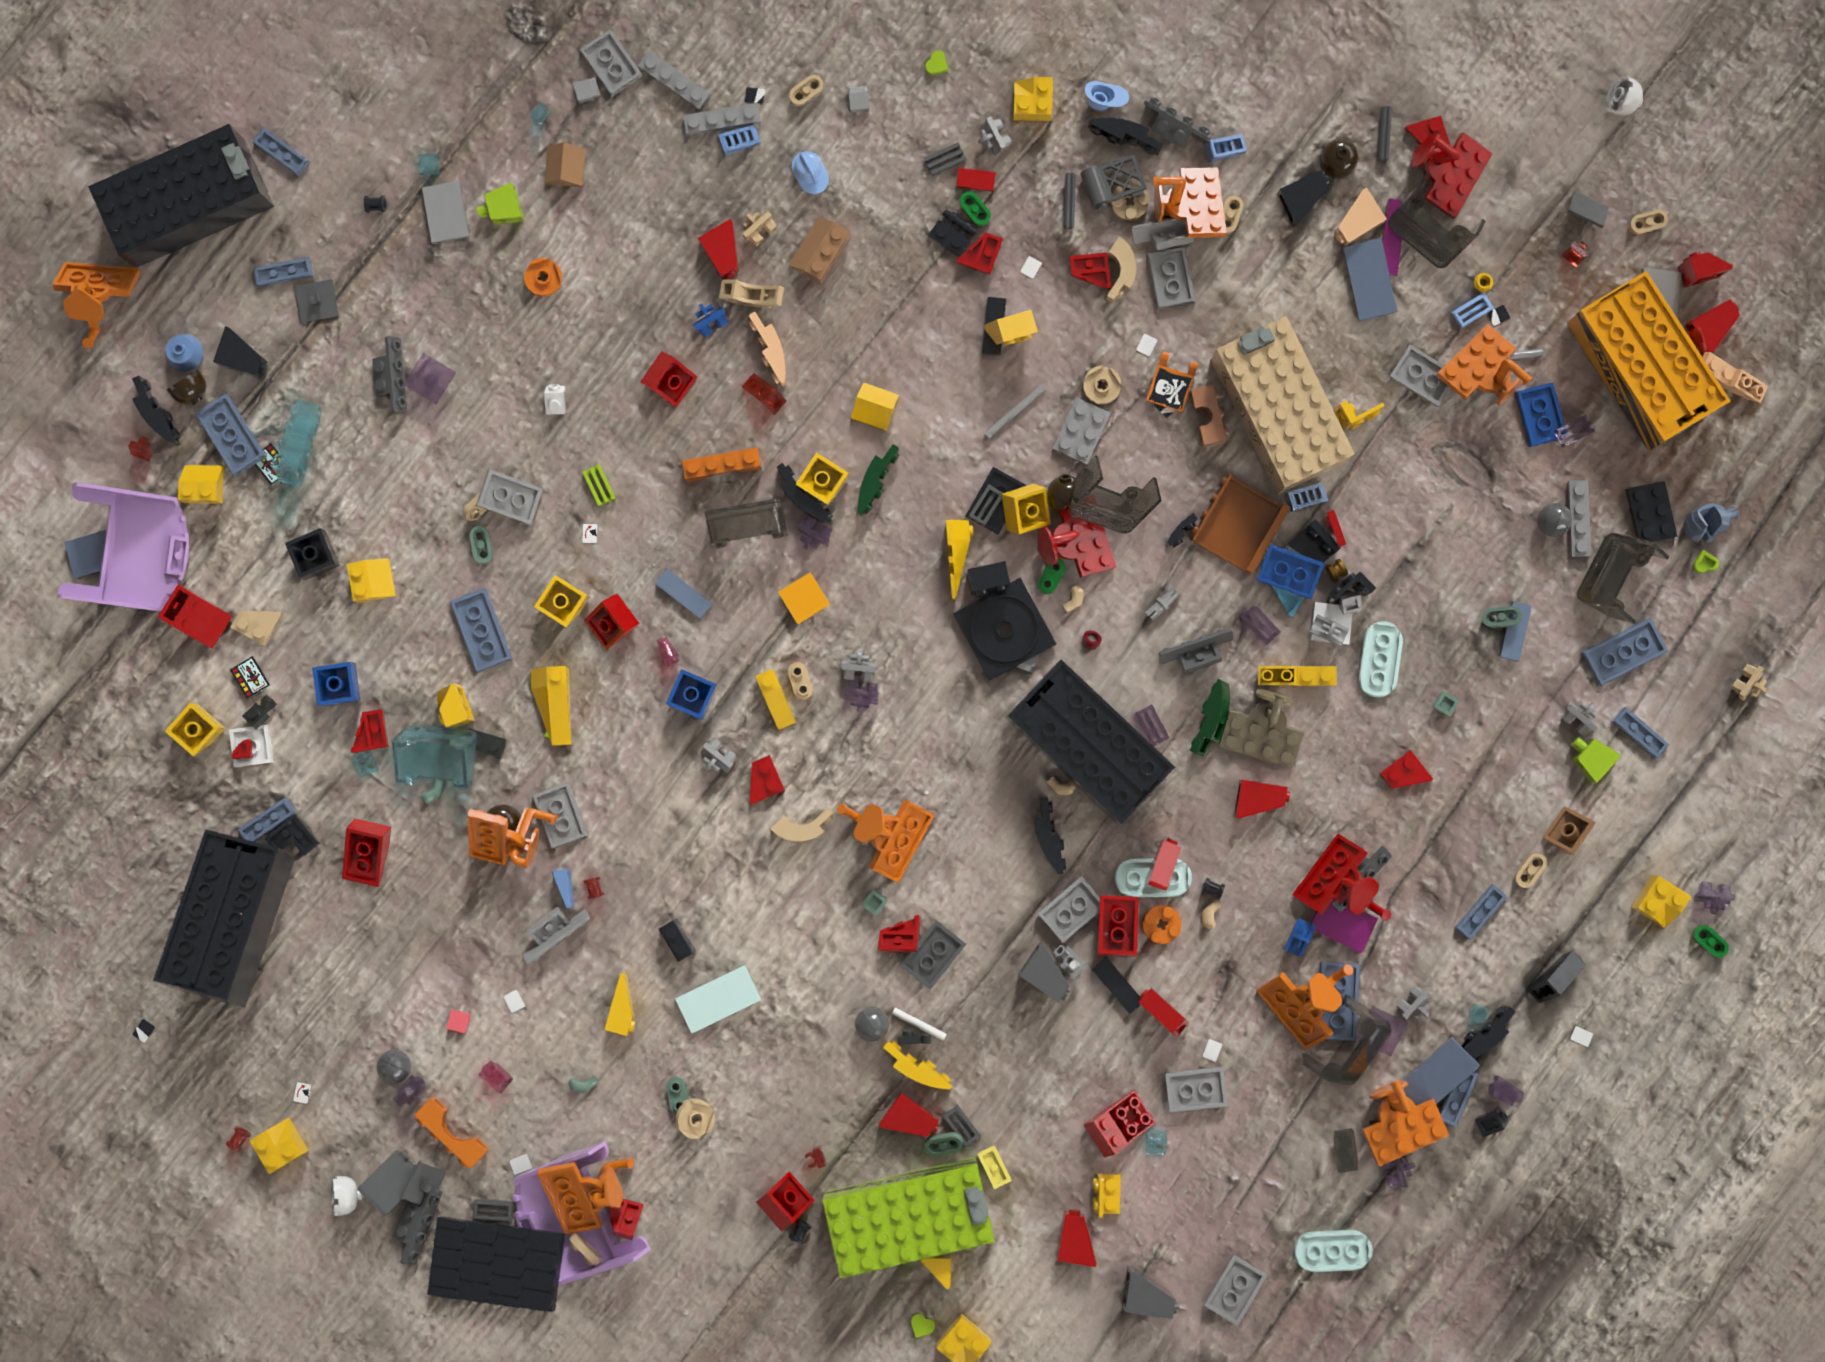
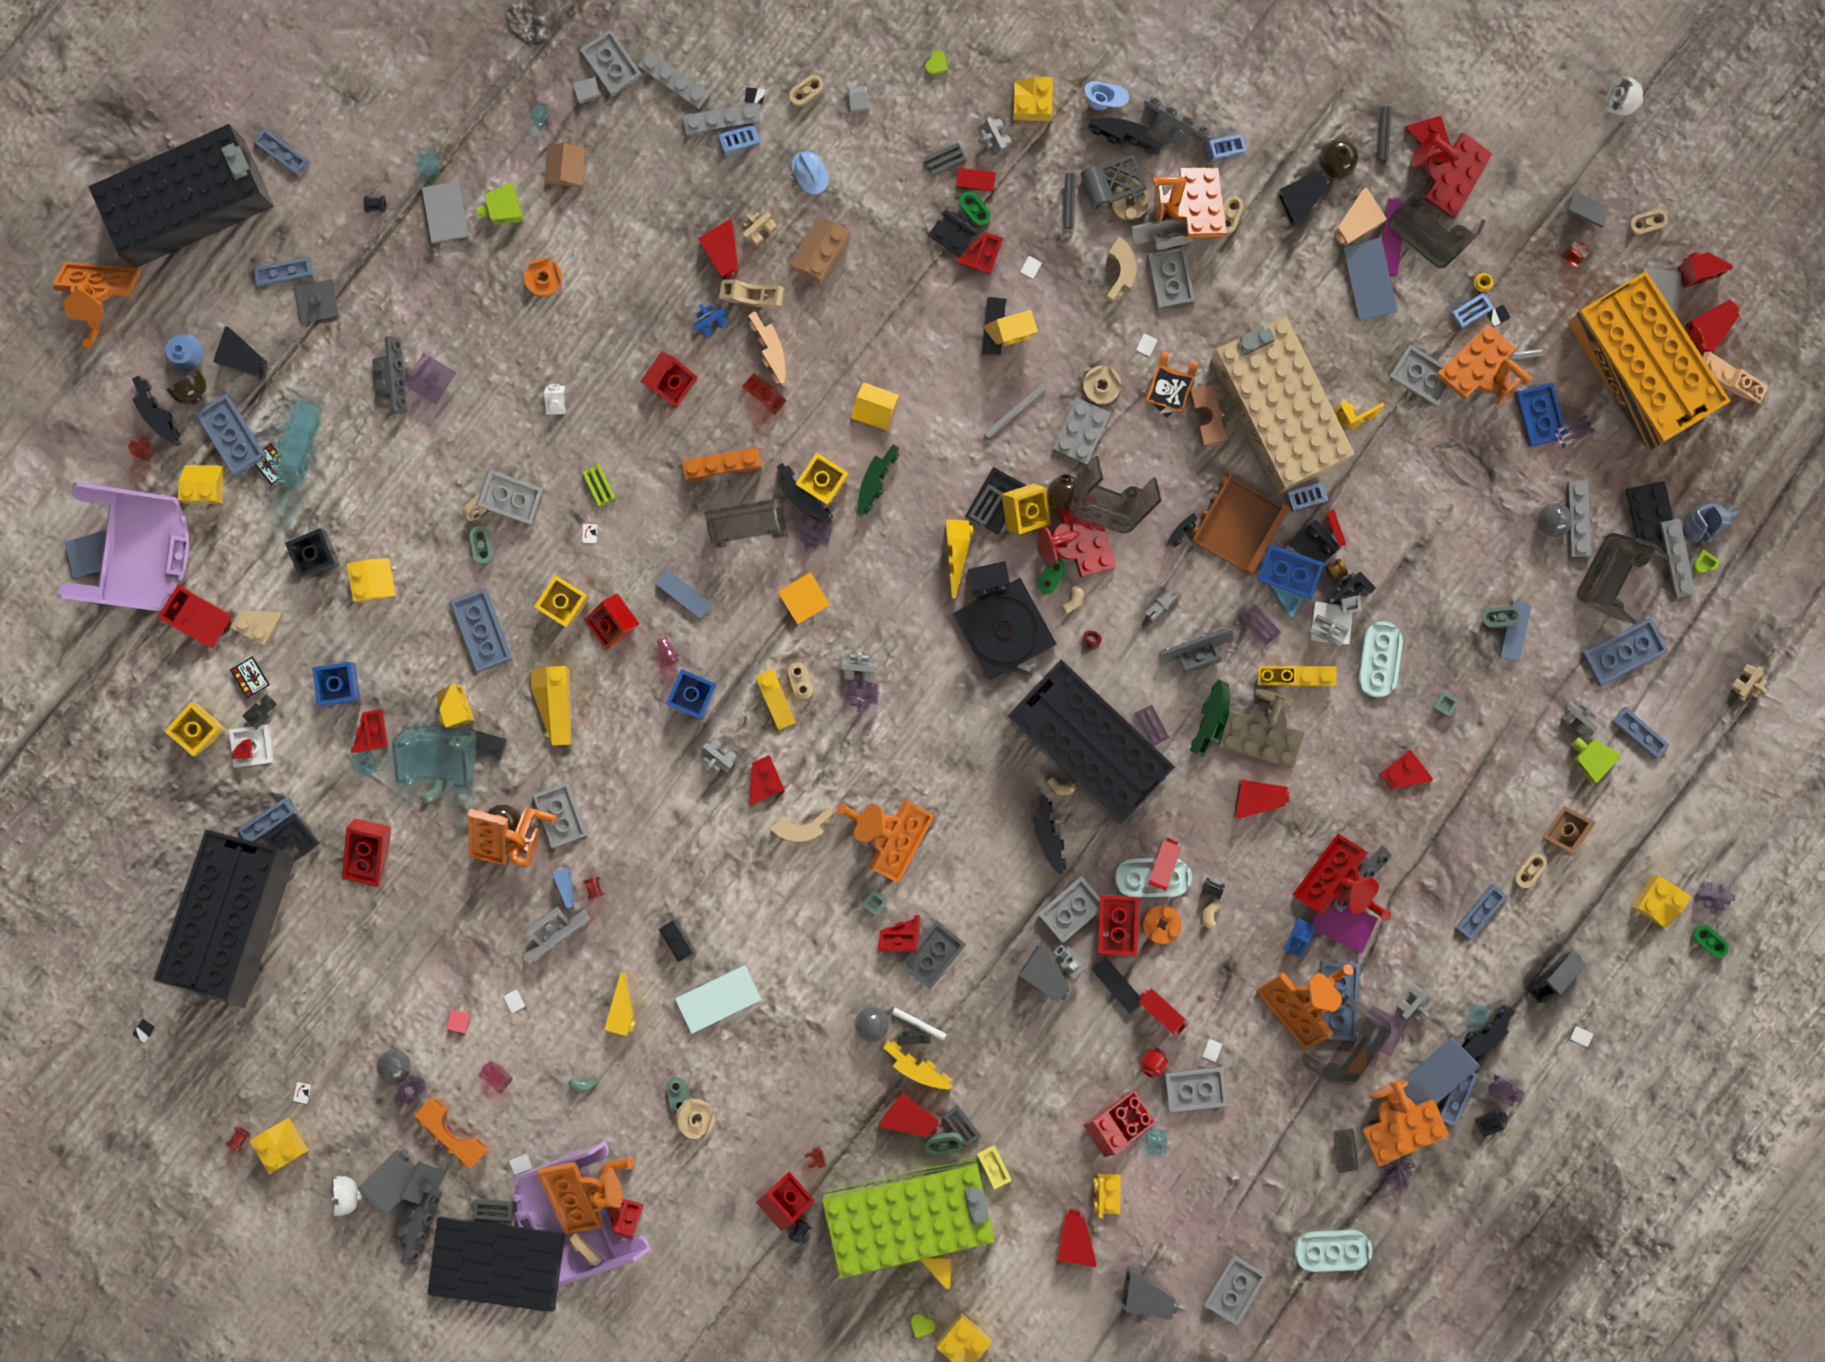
(1091, 269): red wing -> none
(1153, 1062): none -> red head
(1678, 558): none -> light grey plate

